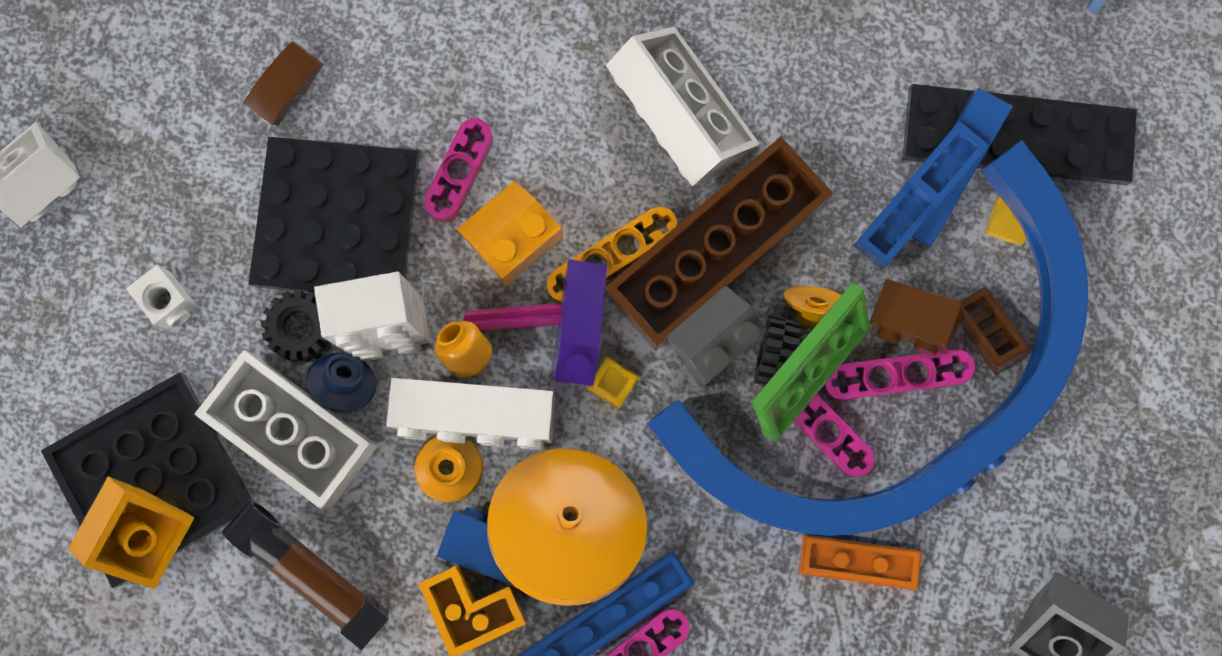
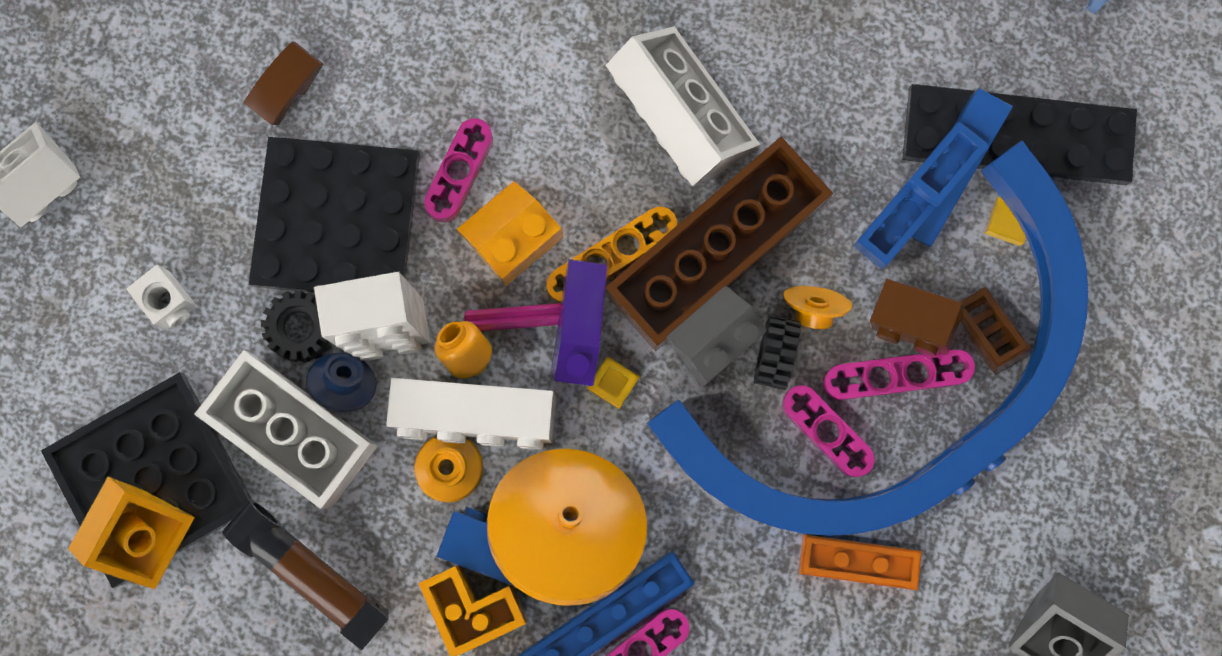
(812, 363): bright green tile -> none

